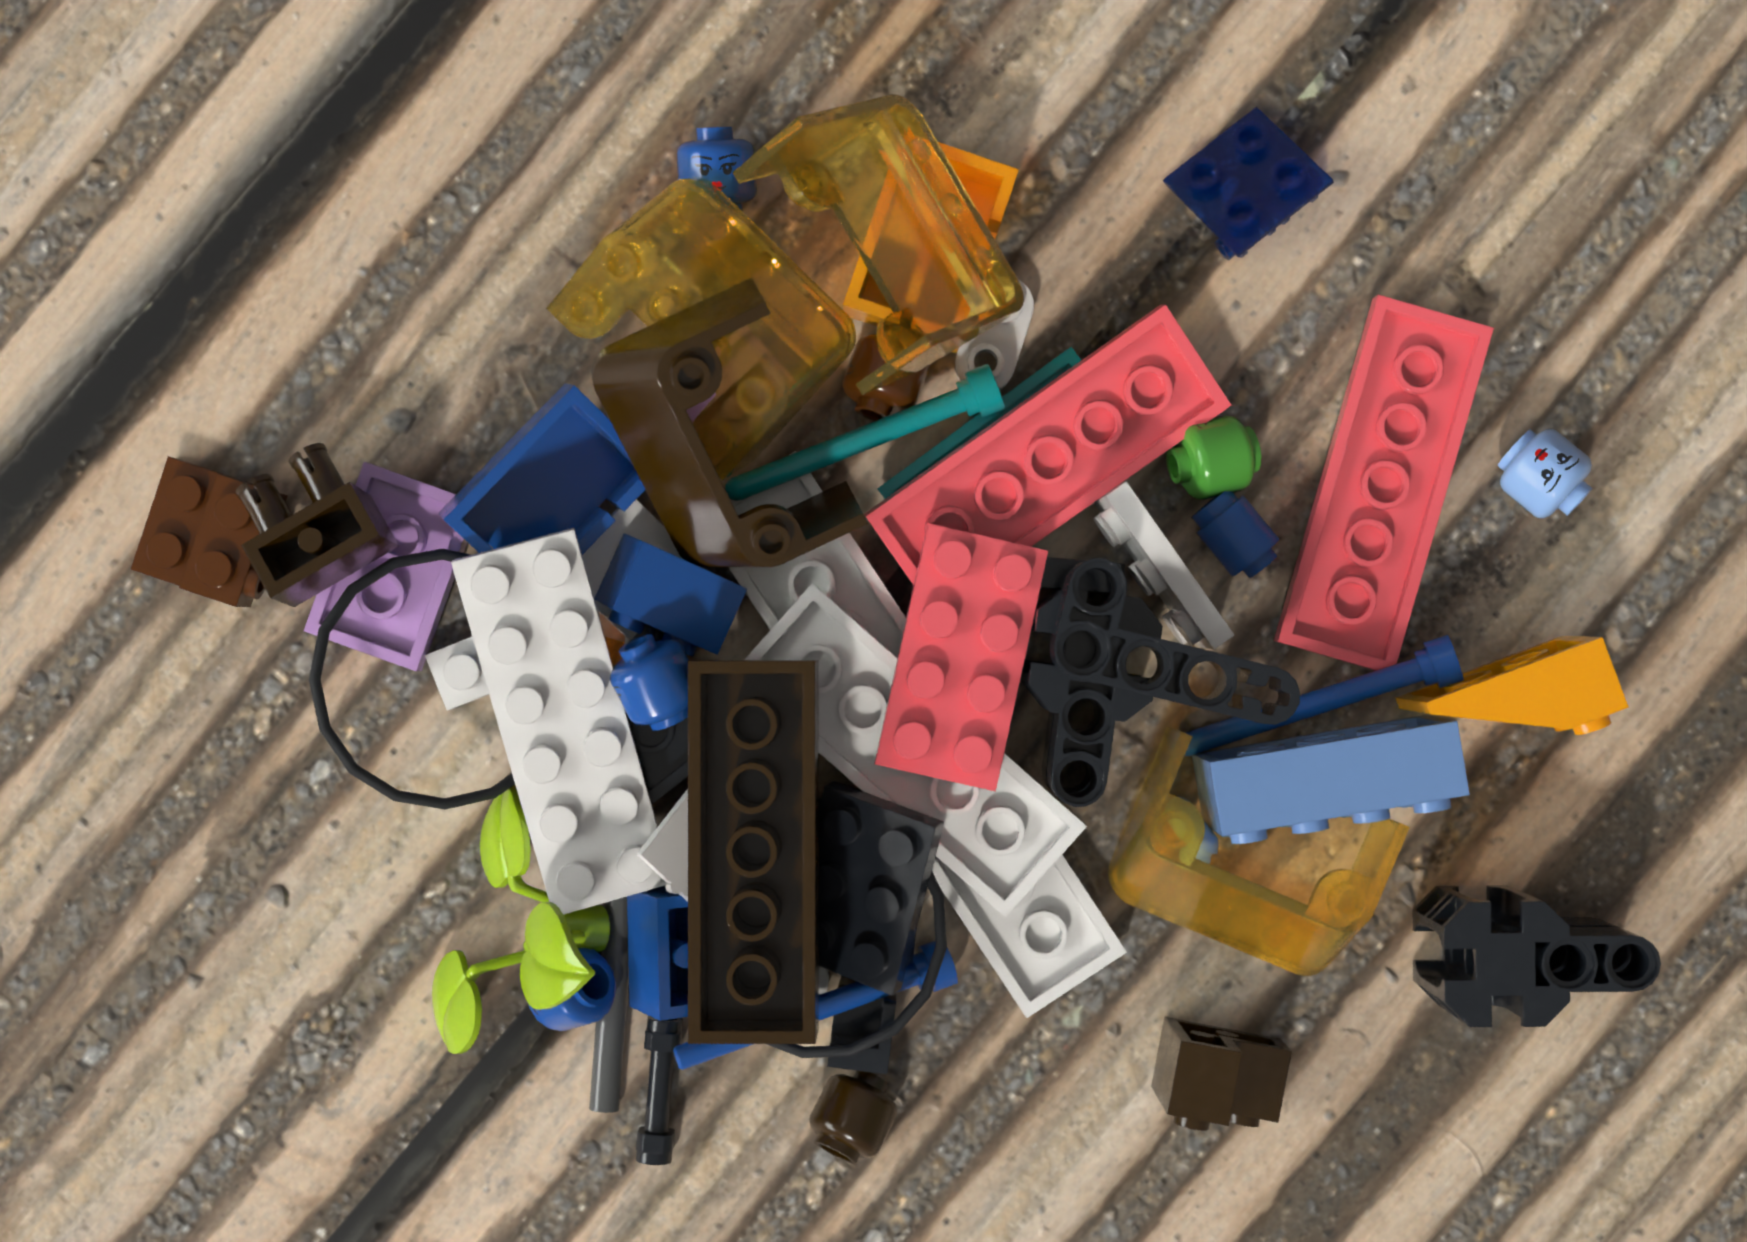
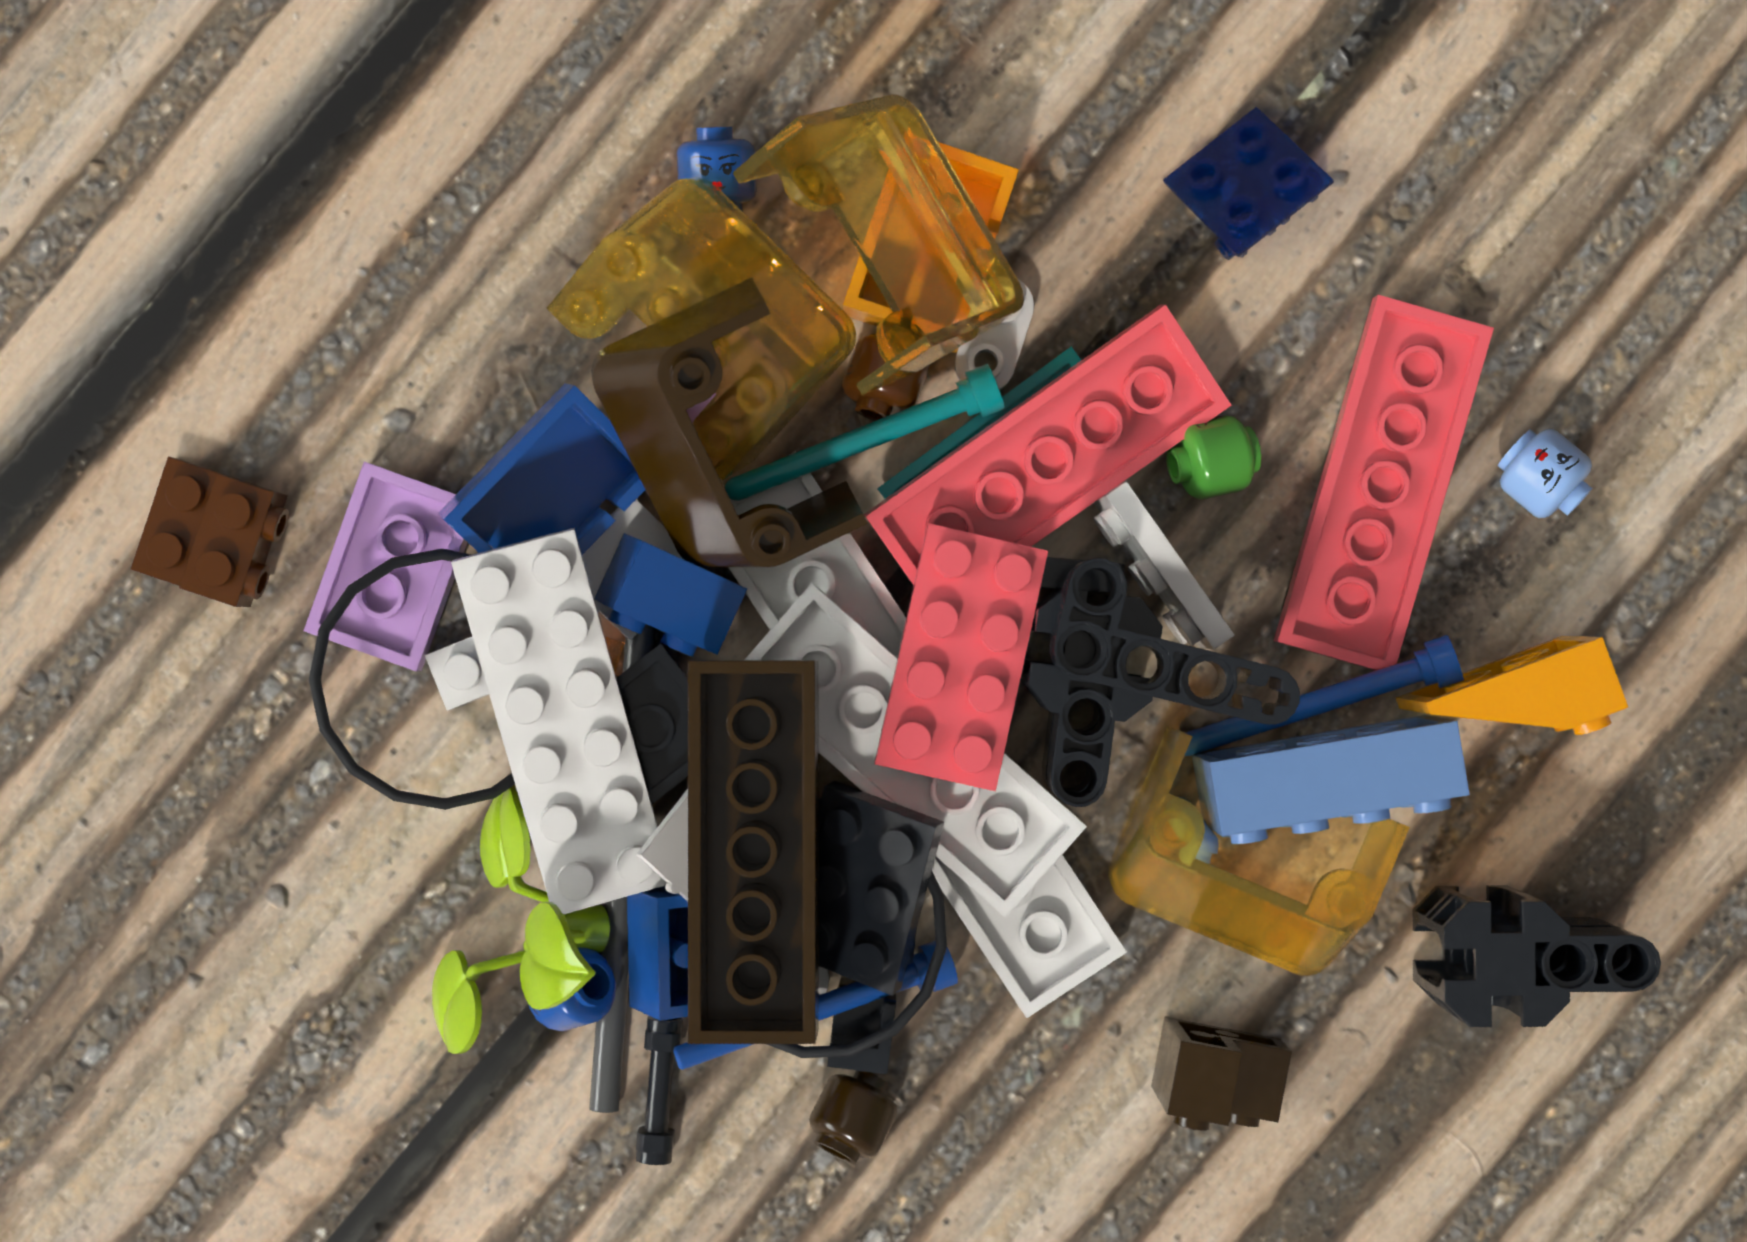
(322, 542): dark brown brick -> none
(652, 681): blue head -> none
(1236, 534): blue brick -> none

